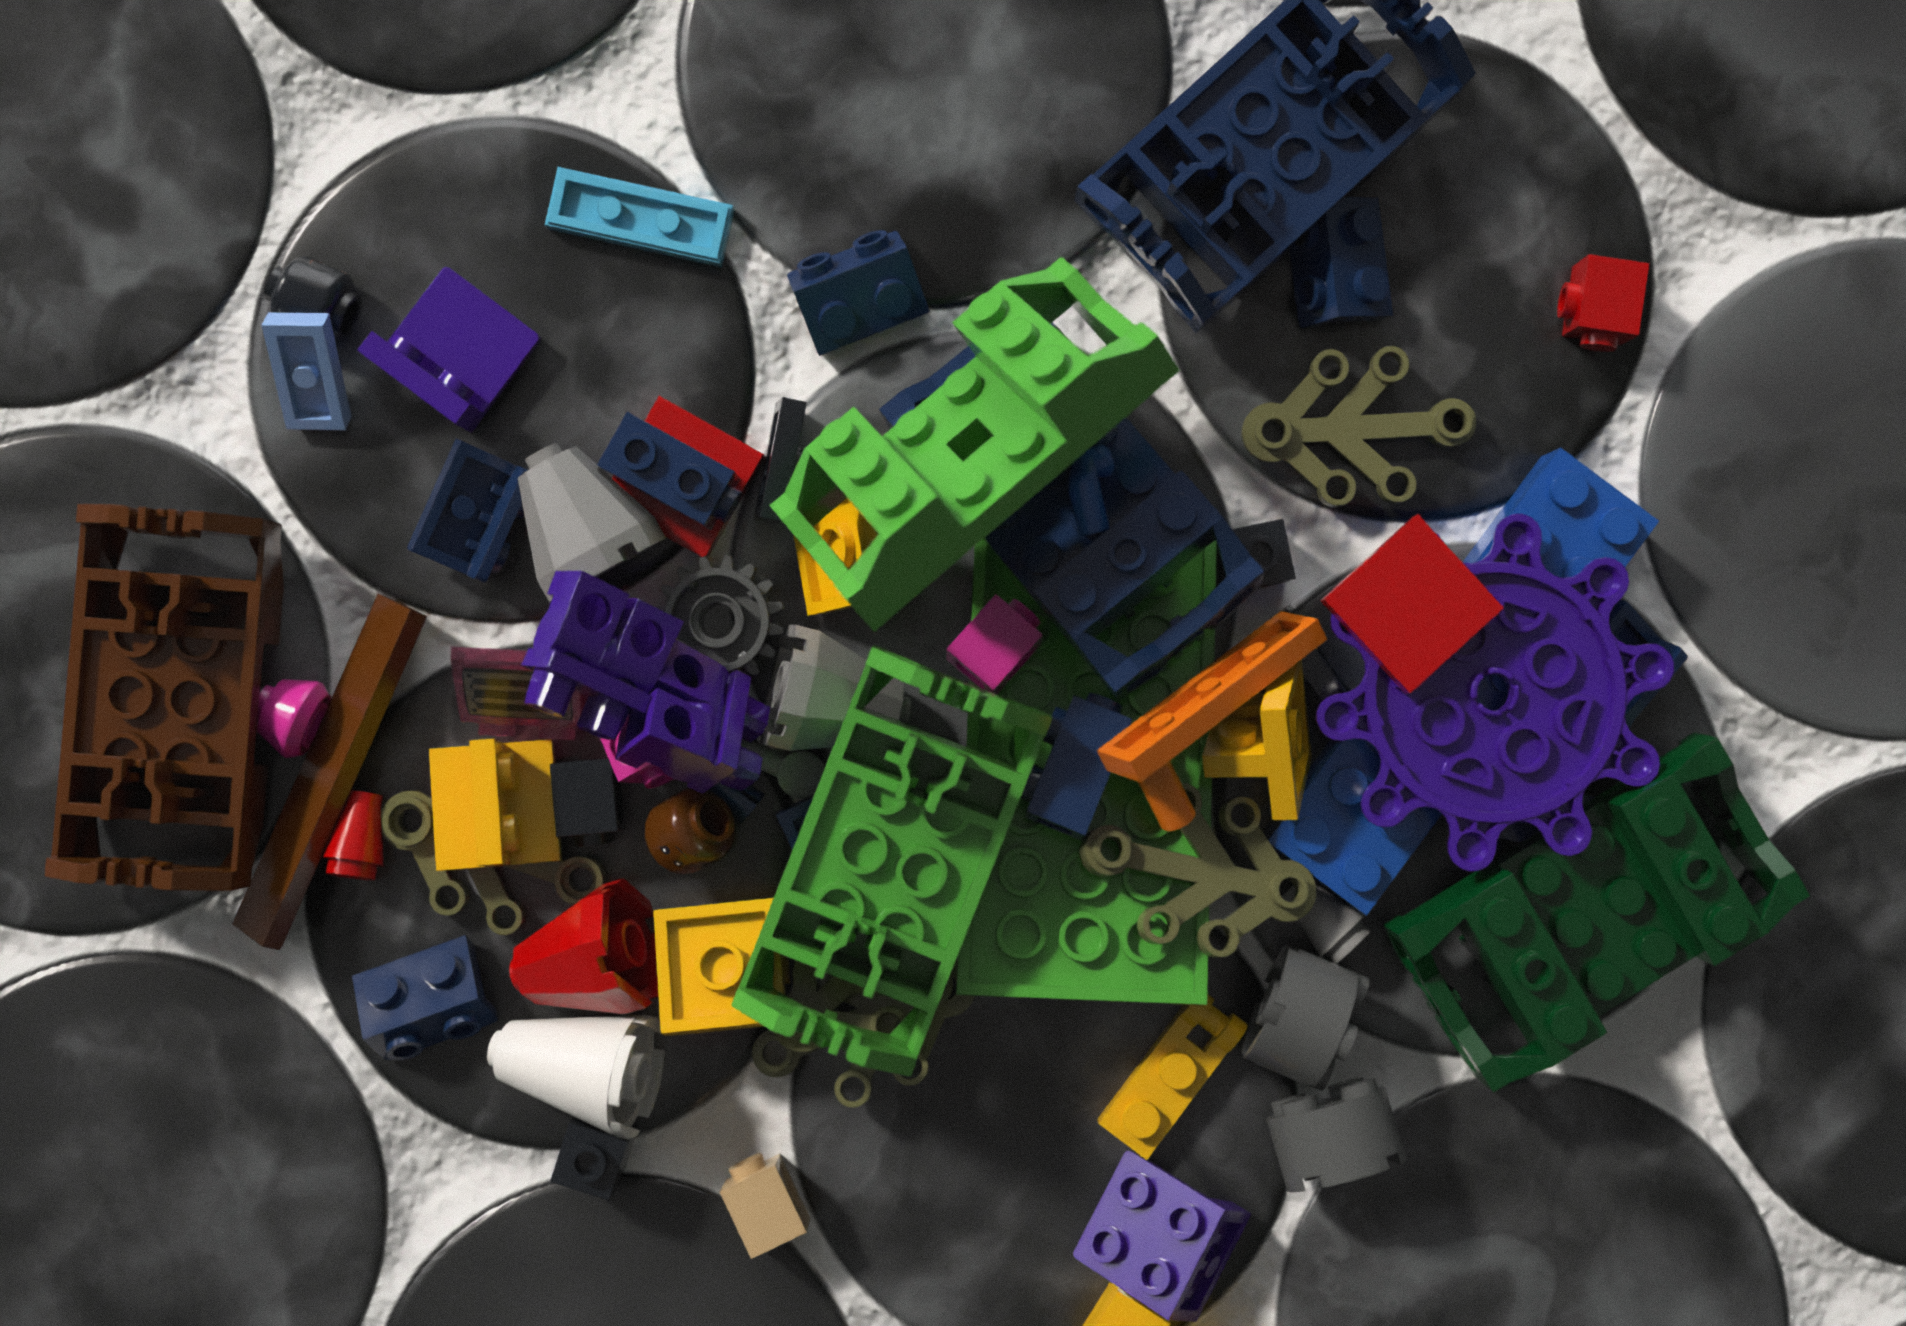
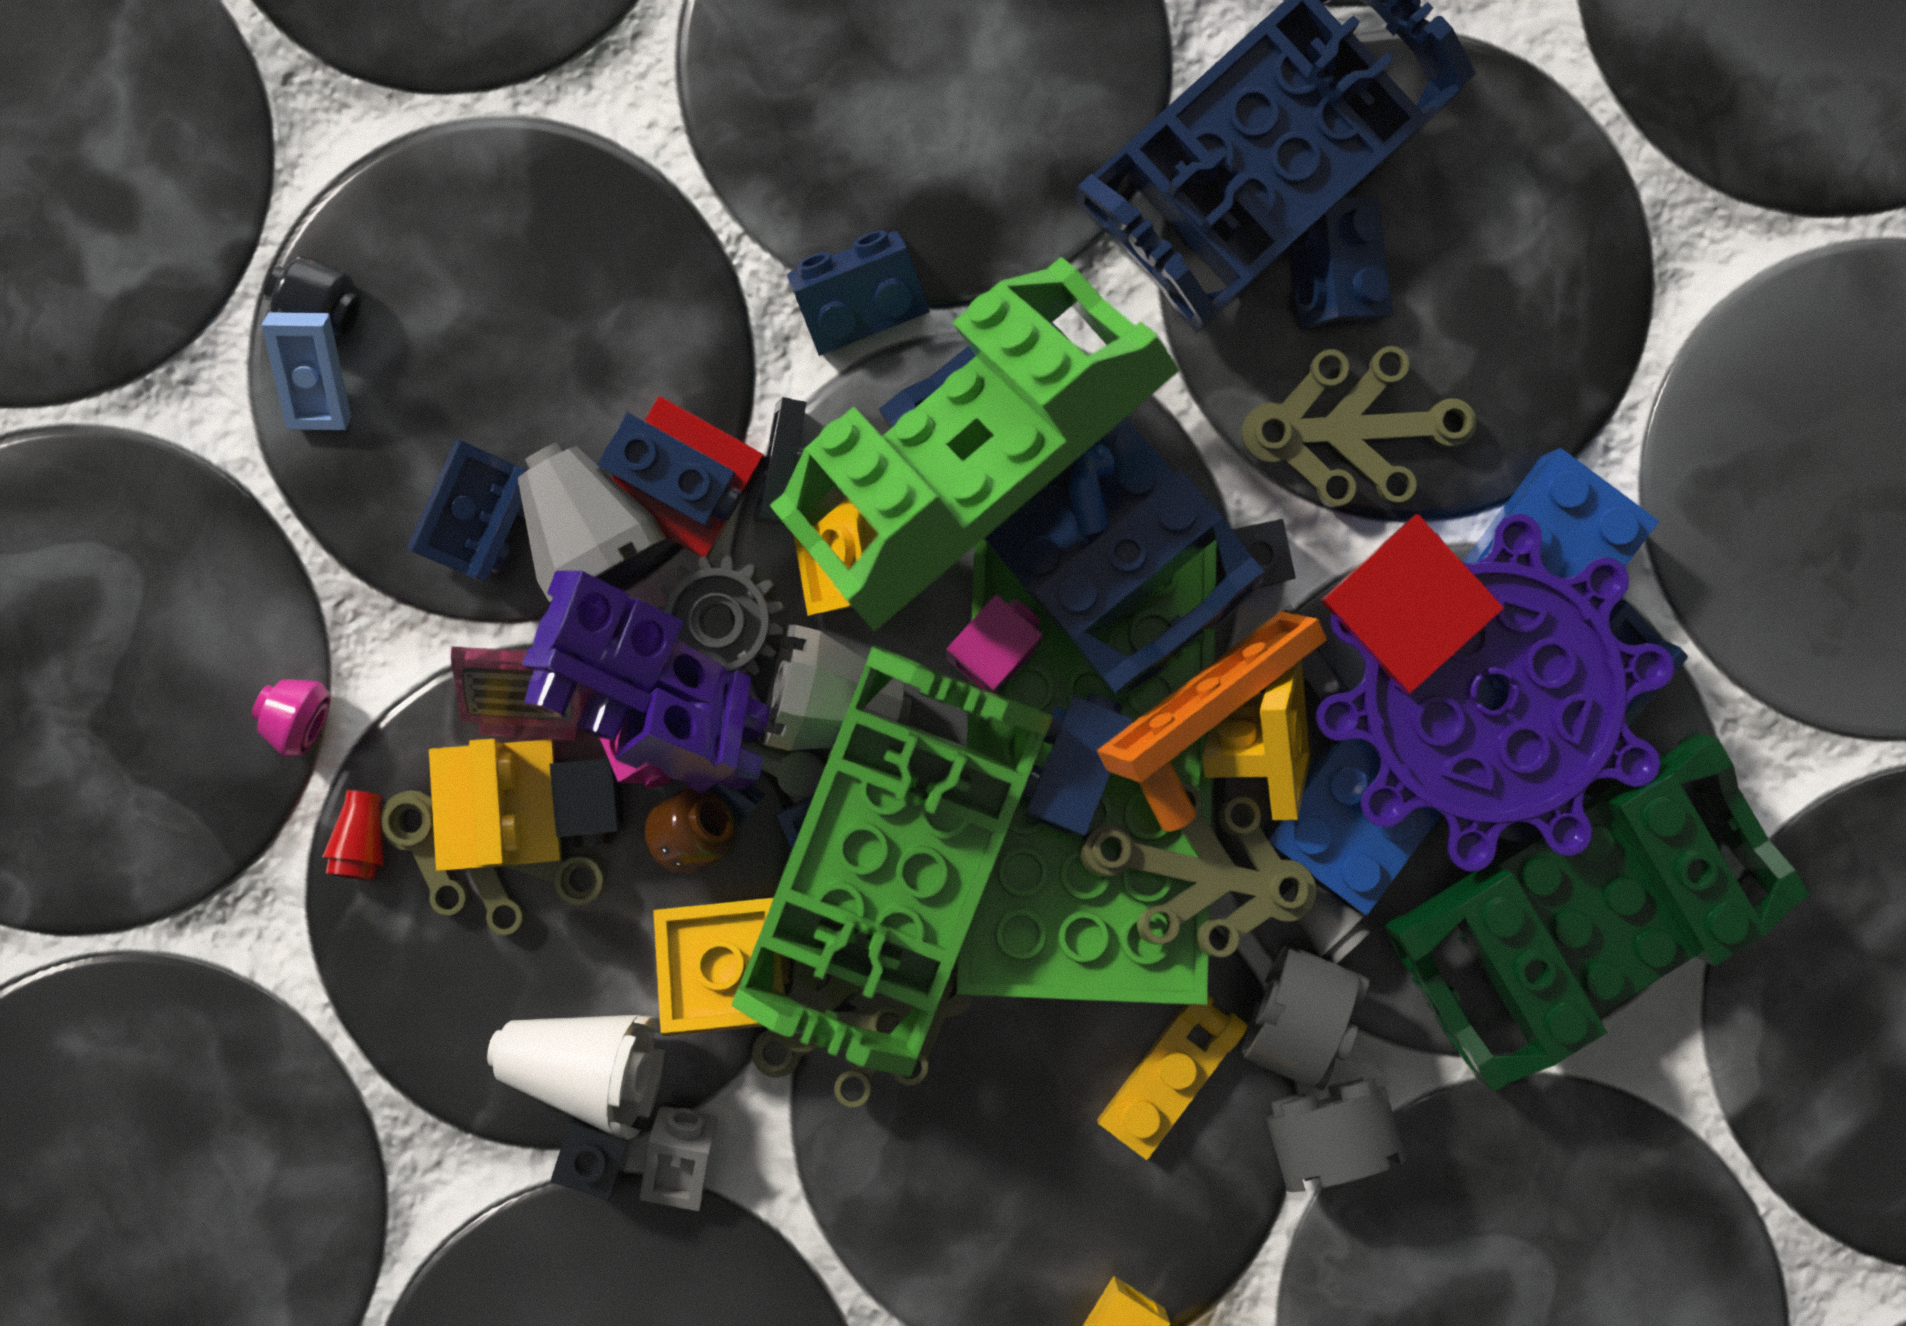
(164, 699): reddish brown piece -> none
(329, 772): reddish brown tile -> none
(422, 1000): dark blue bracket -> none
(454, 349): dark purple bracket -> none
(592, 954): red cone -> none
(639, 217): medium azure tile -> none
(678, 1158): none -> light grey bracket
(764, 1203): tan brick -> none
(1160, 1238): dark purple bracket -> none
(1603, 302): red brick -> none

